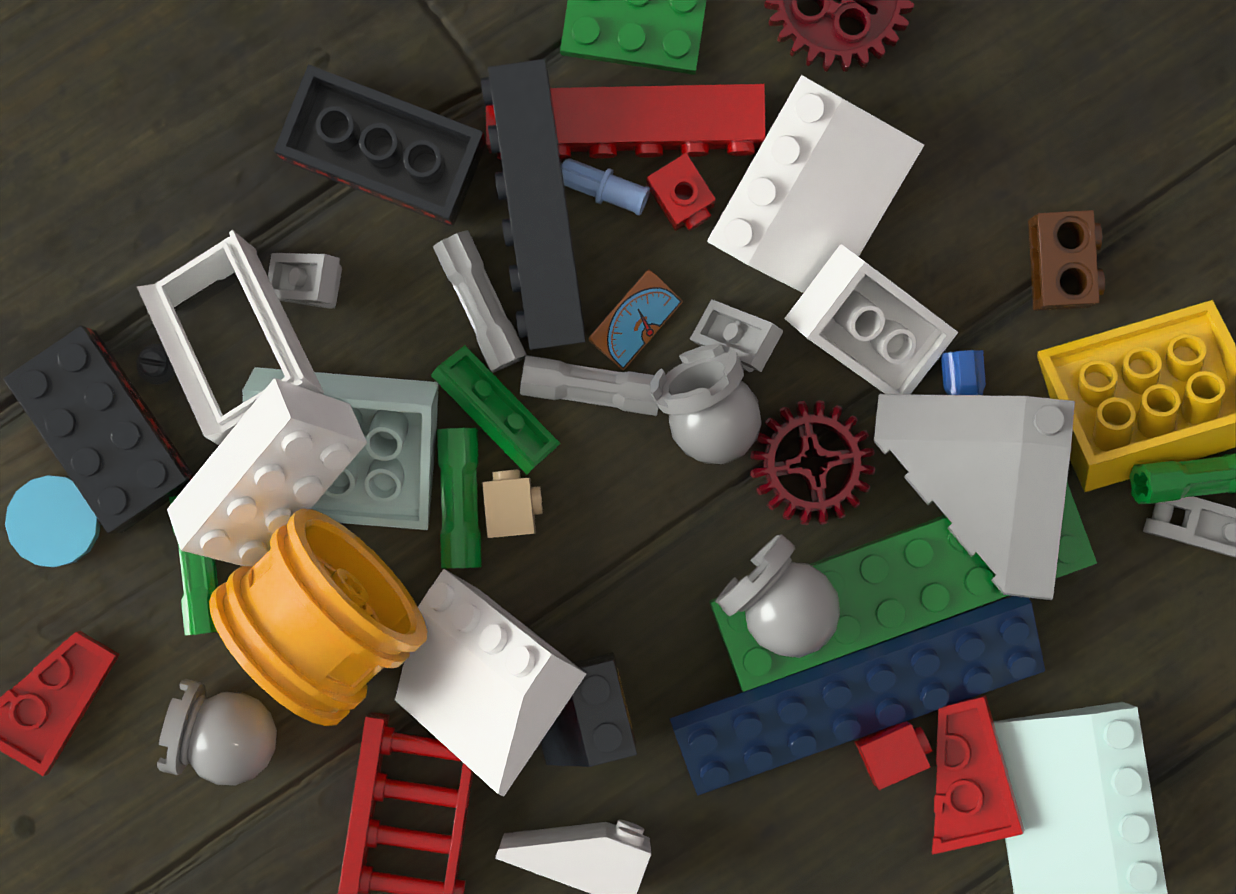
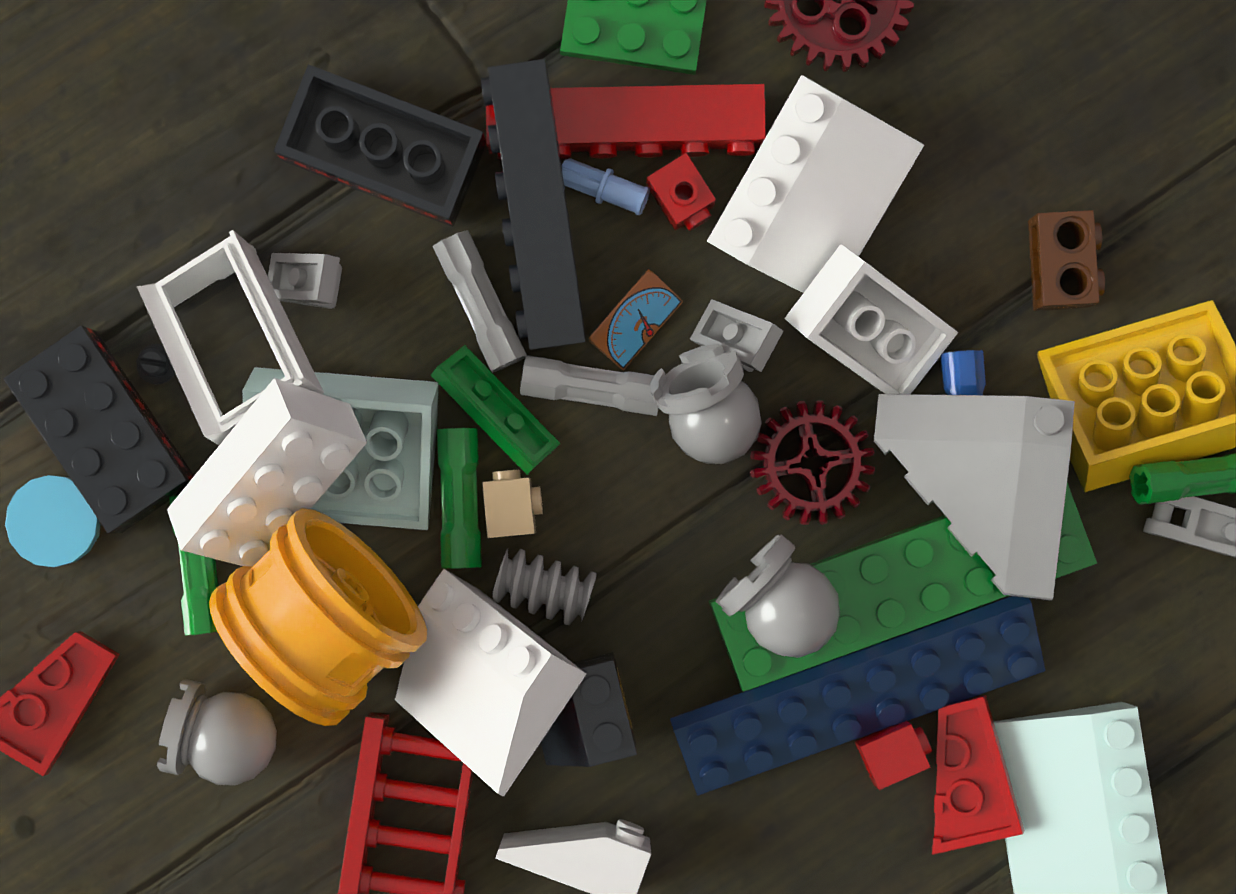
(543, 587): none -> light grey piece

